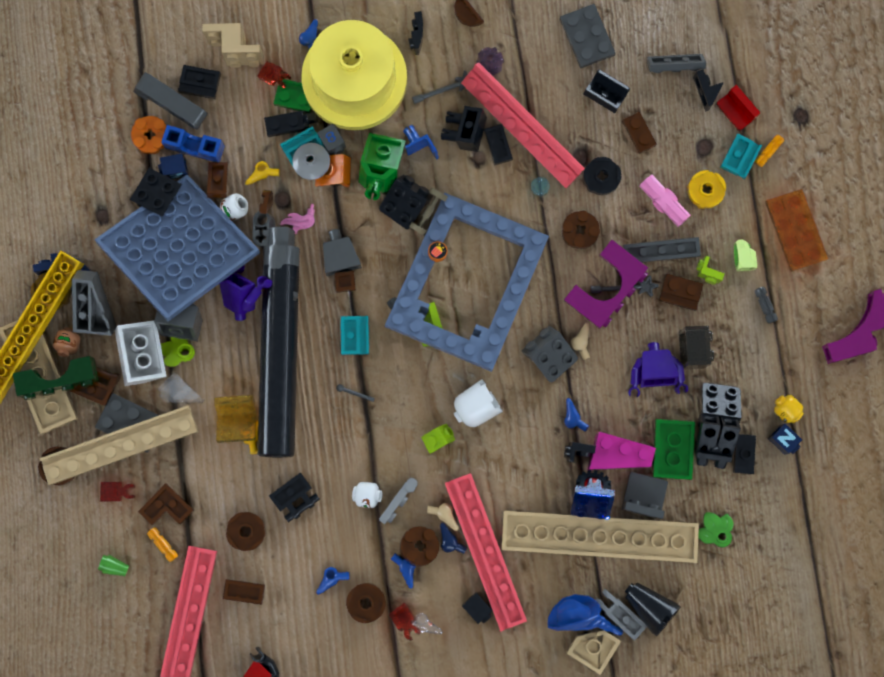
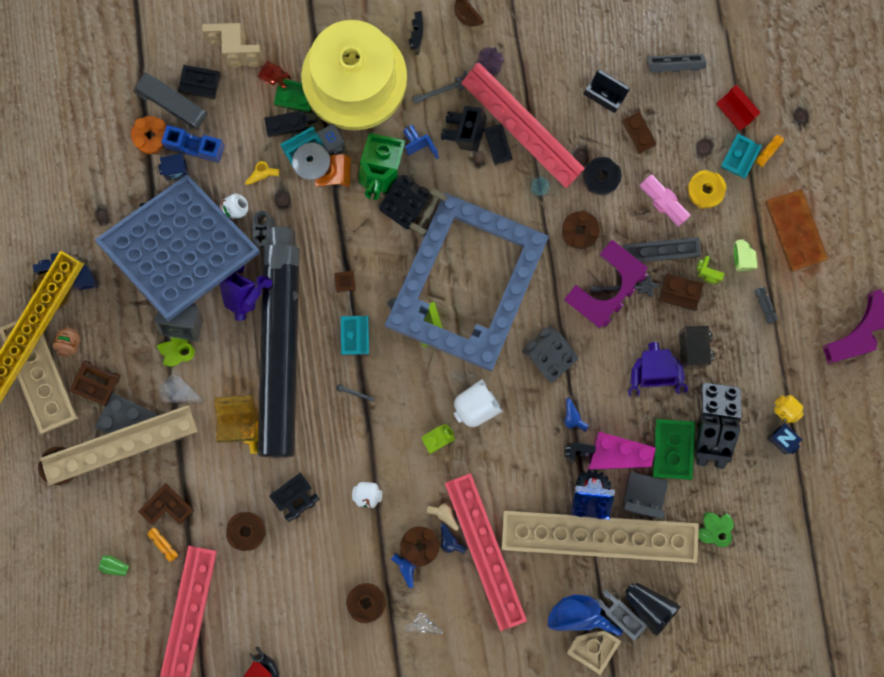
(80, 372): dark green arch -> none
(90, 305): dark grey wedge -> none
(114, 491): clear red plate -> none
(140, 352): white slope -> none
(155, 192): black hinge -> none
(217, 180): reddish brown plate -> none
(244, 591): reddish brown plate -> none
(267, 203): reddish brown tile -> none
(300, 222): bright pink piece -> none
(308, 37): blue animal -> none
(331, 578): blue animal -> none
(339, 254): dark grey torso -> none
(399, 500): light grey hinge -> none
(403, 620): clear red plate -> none
(437, 251): tile -> none
(477, 608): black brick -> none
(581, 341): tan animal -> none
(587, 36): dark grey plate -> none
(707, 93): black slope -> none
(744, 454): black plate -> none

